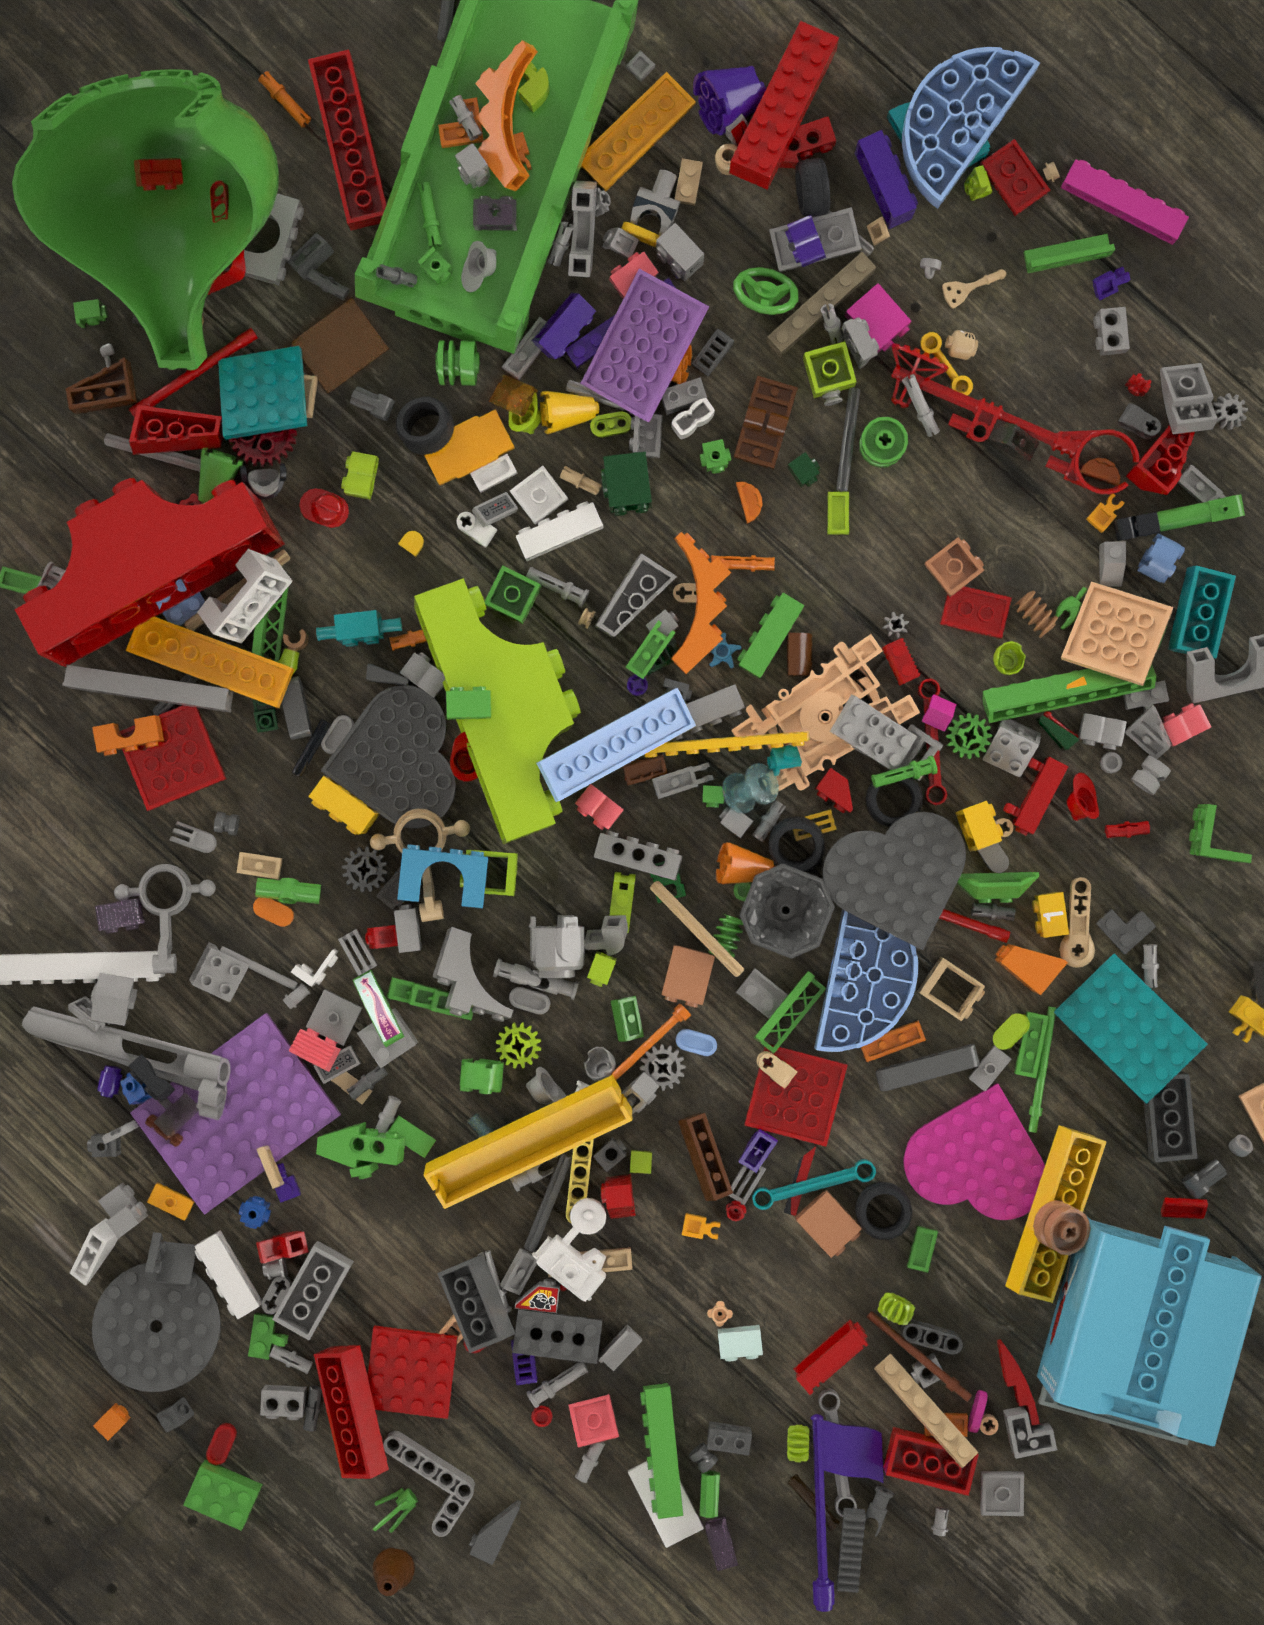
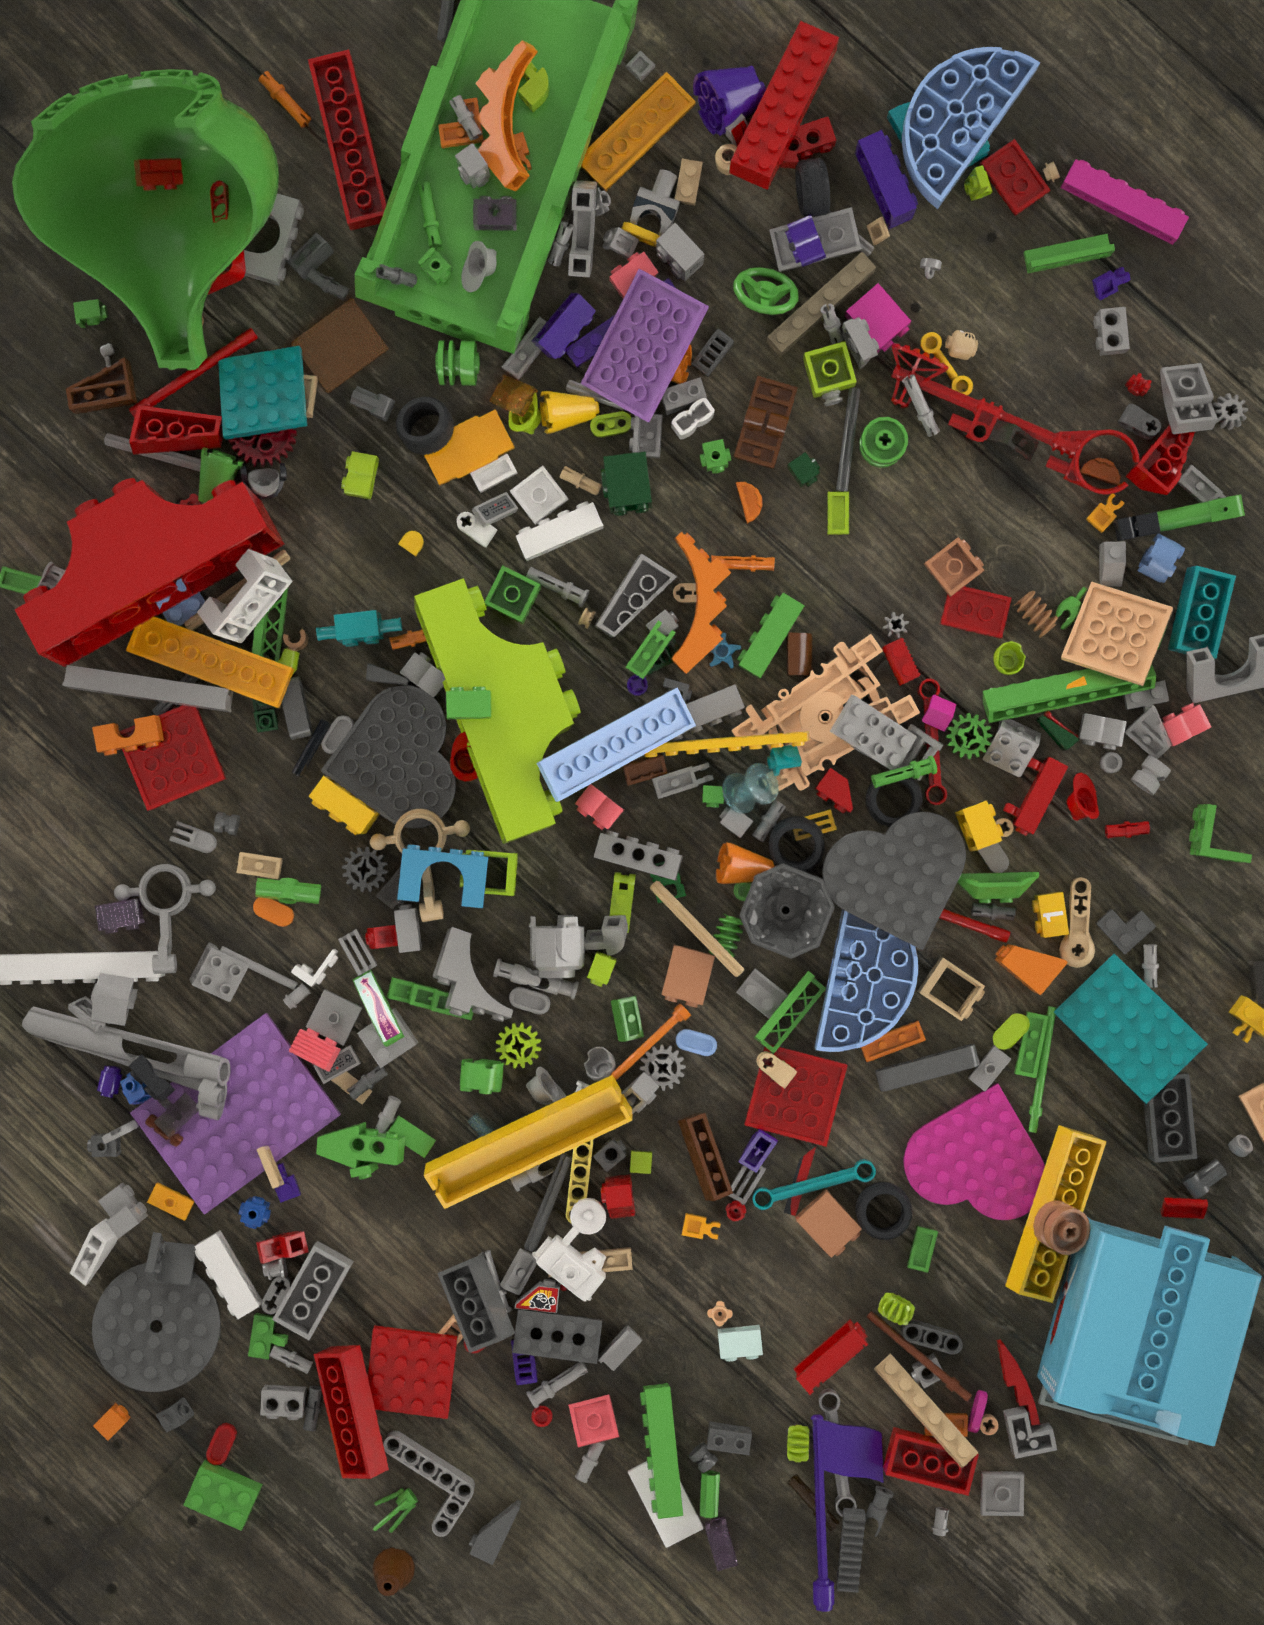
(324, 508): red piece -> none
(965, 289): tan piece -> none

